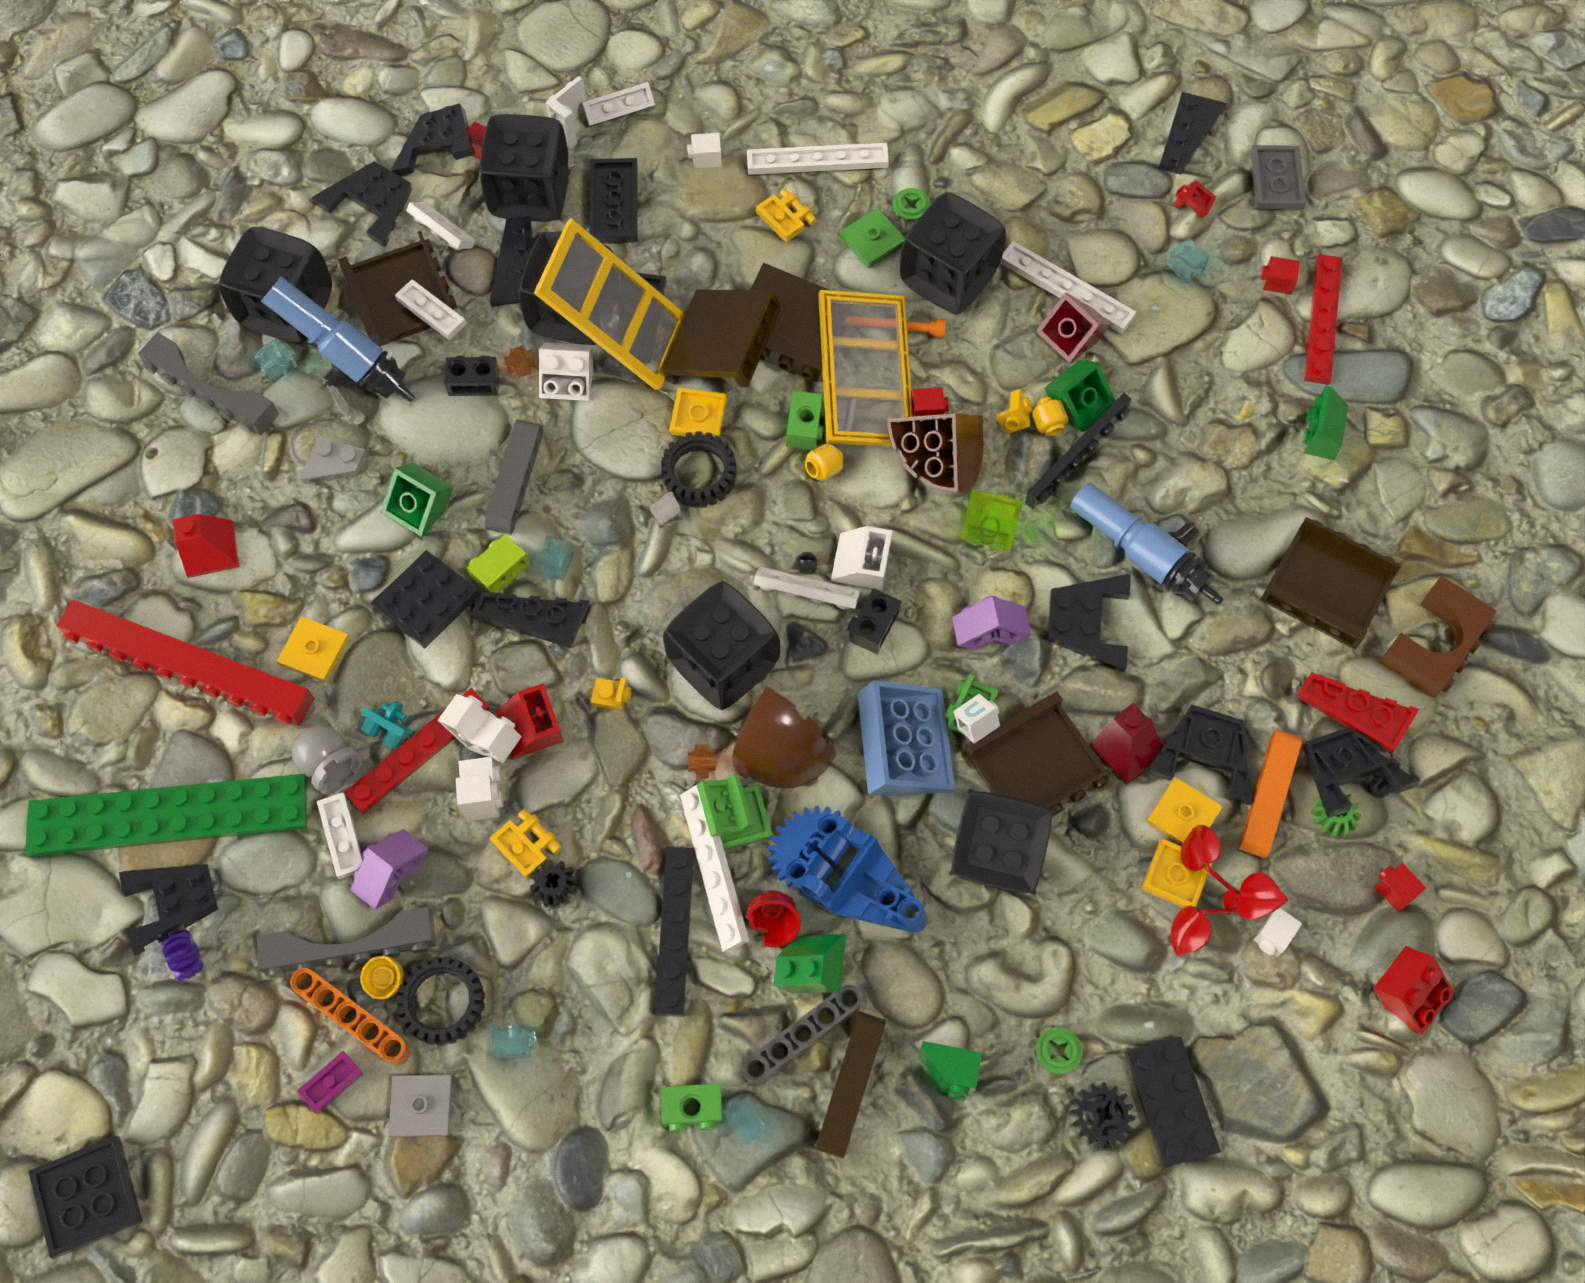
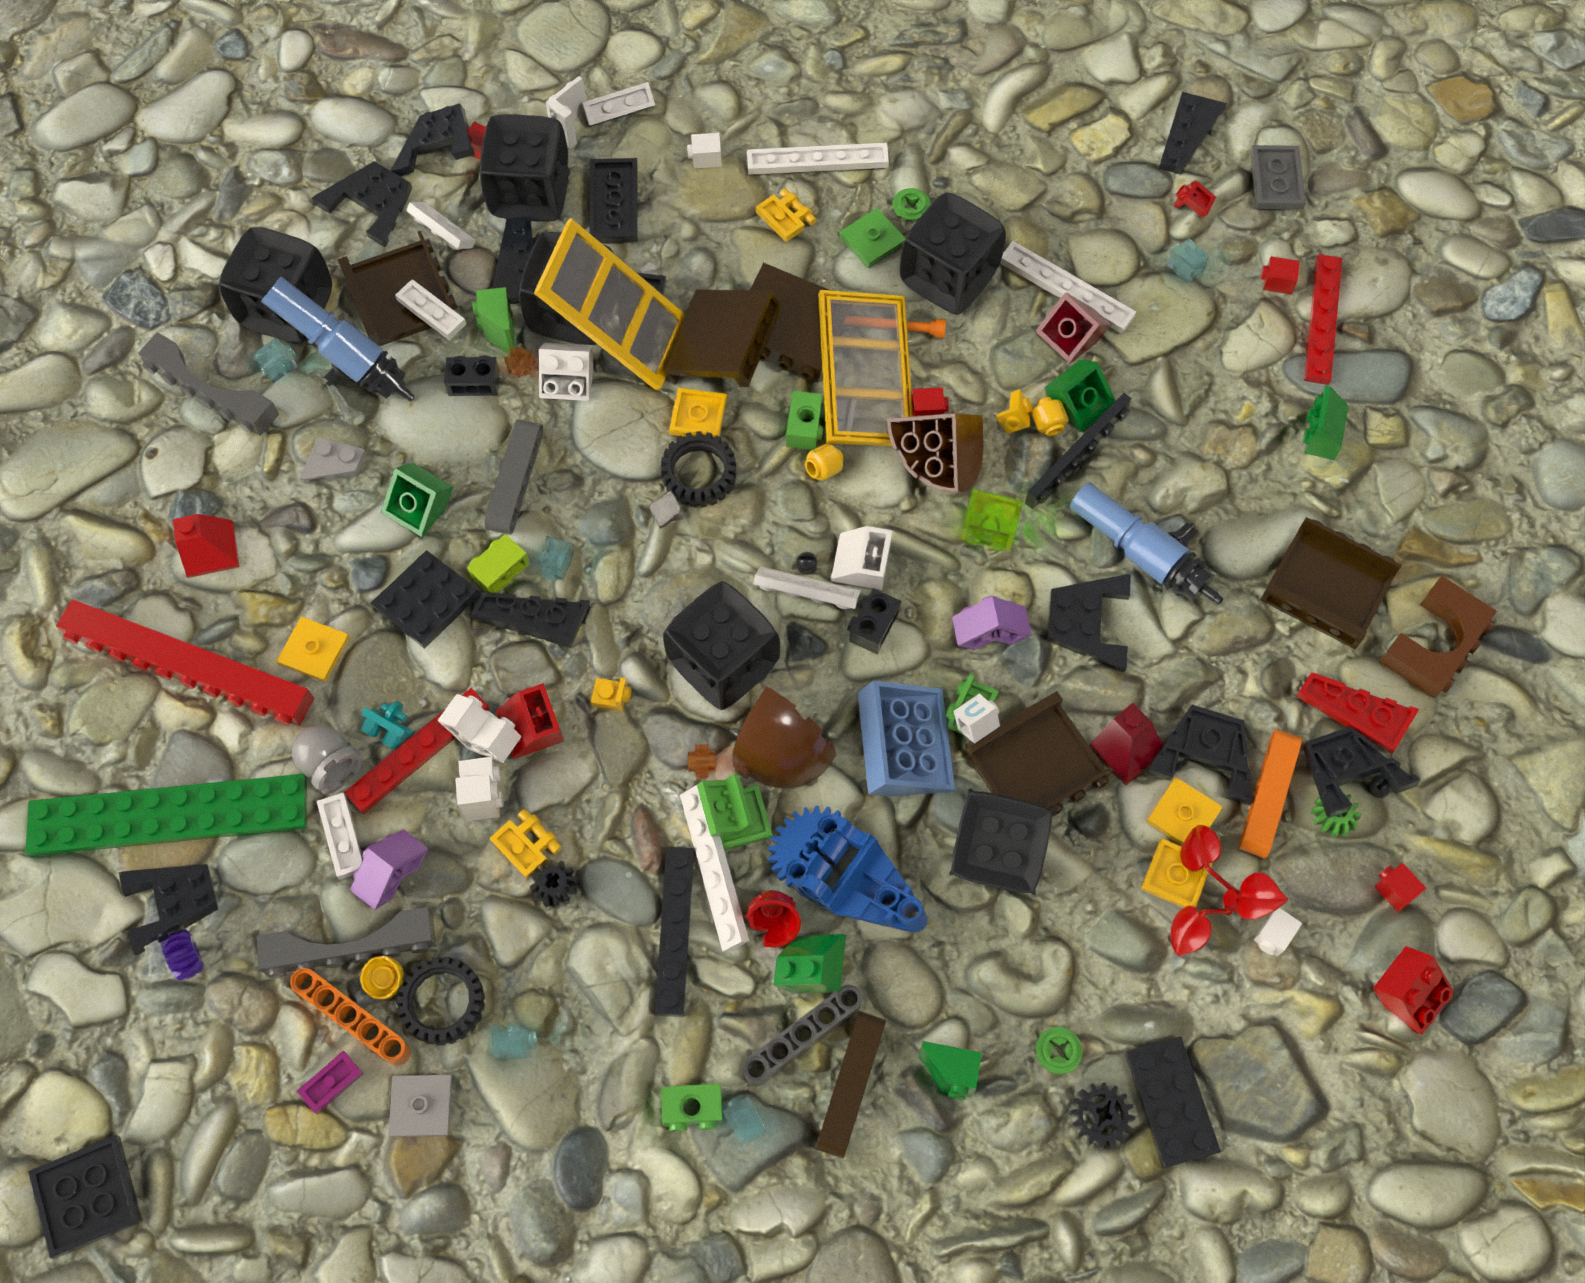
(495, 317): none -> bright green slope

